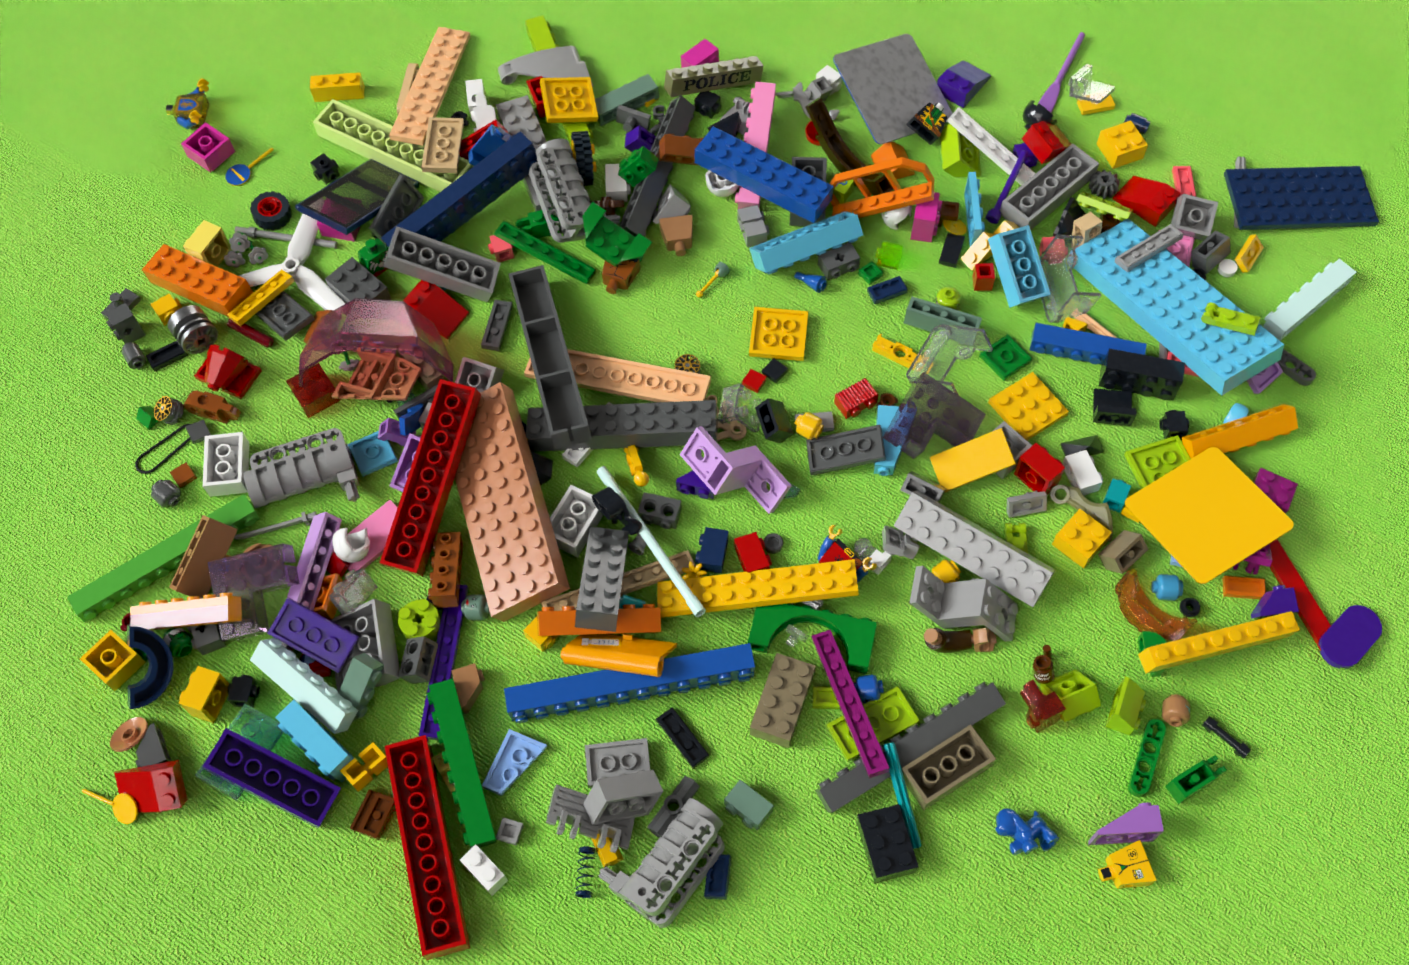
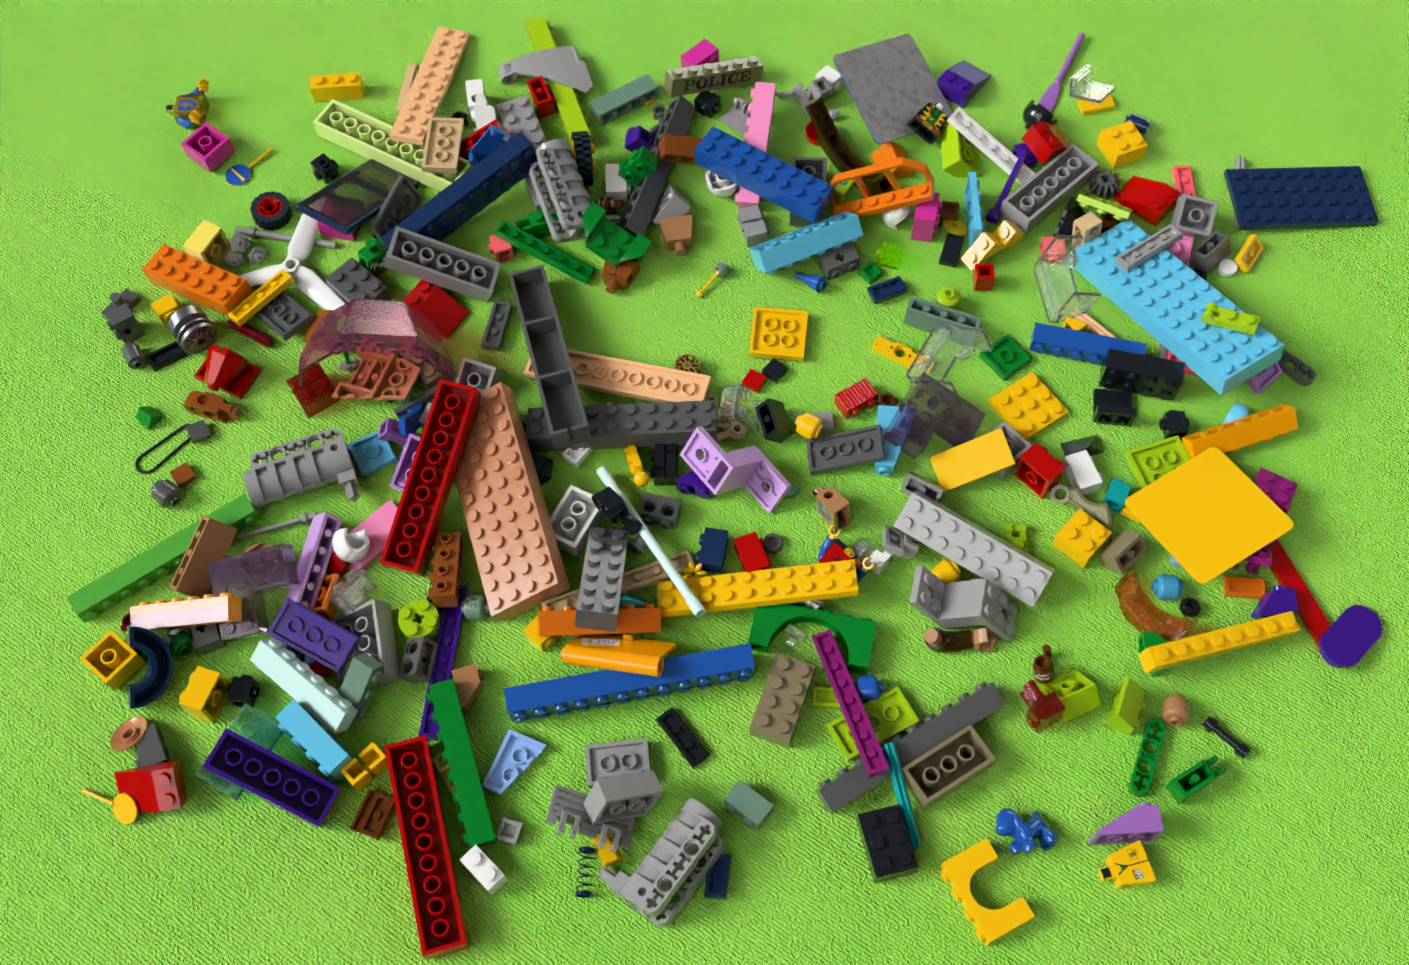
(169, 410): dark grey wheel -> none
(224, 463): white brick -> none
(568, 99): yellow plate -> none
(632, 118): dark grey tile -> none
(665, 464): none -> black brick
(686, 789): dark grey piece -> none
(729, 124): black slope -> none
(832, 507): none -> medium nougat torso
(989, 923): none -> yellow arch
(1019, 266): medium azure brick -> none
(1026, 504): light grey hinge -> none
(1309, 299): light aqua brick -> none

